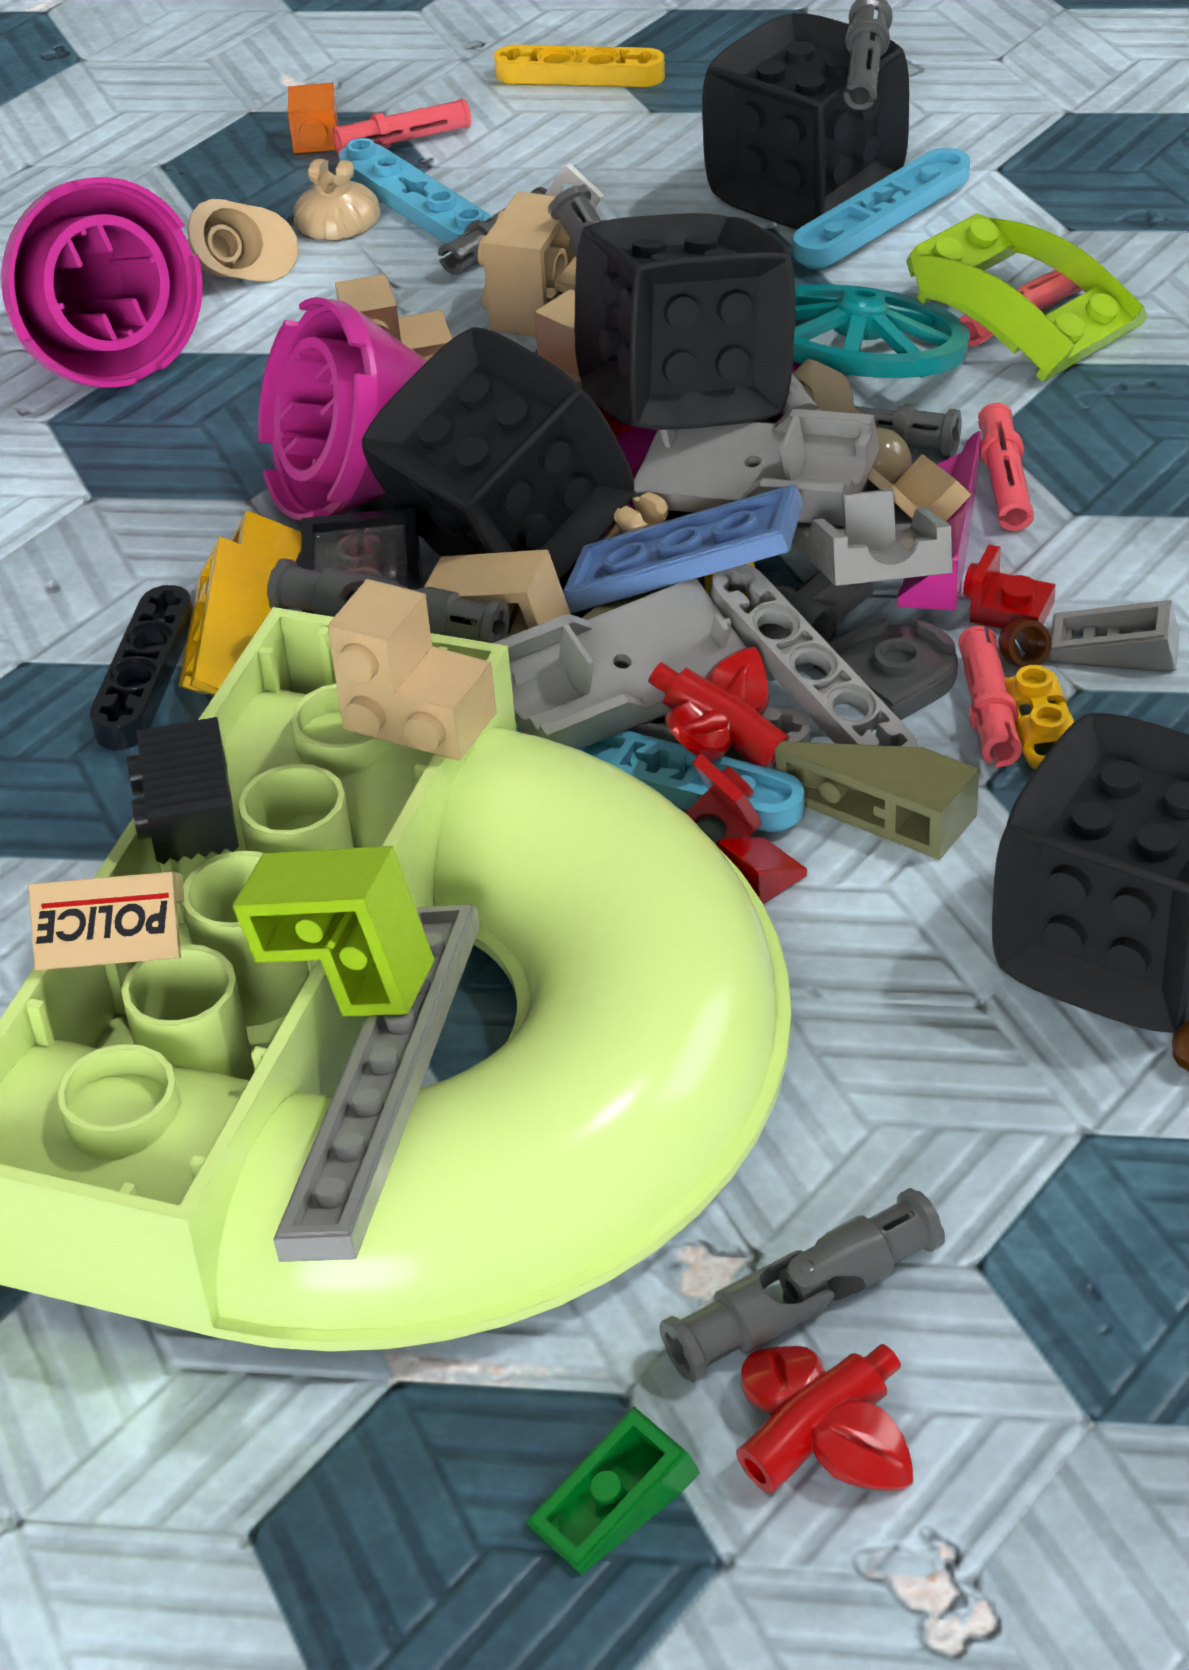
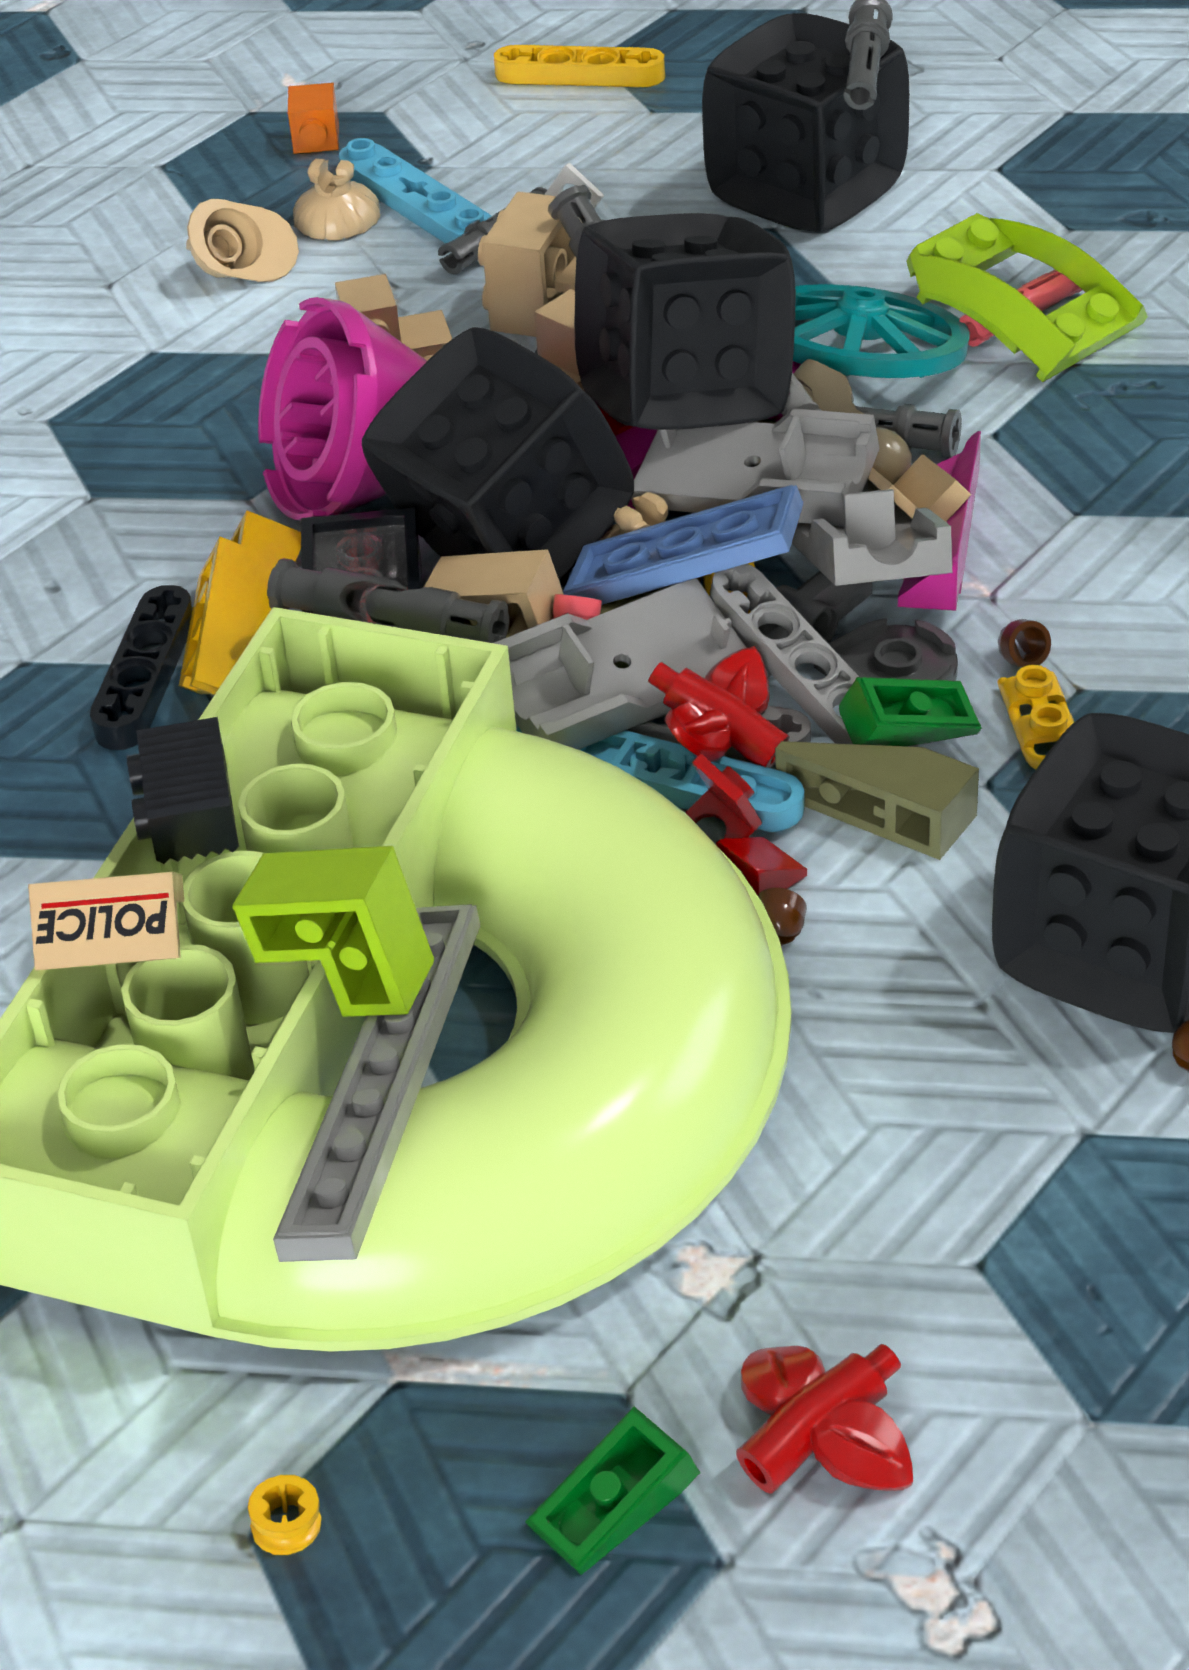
(101, 282): dark pink cone -> none
(286, 1536): none -> yellow bush
(399, 683): tan brick -> none
(405, 125): coral pin -> none
(576, 605): none -> coral hinge
(785, 911): none -> reddish brown hinge
(836, 1267): dark grey piece -> none
(880, 207): medium azure piece -> none
(907, 711): none -> green slope
(992, 707): coral pin -> none
(1004, 597): red bracket -> none
(1012, 499): coral pin -> none
(1129, 636): light grey slope -> none

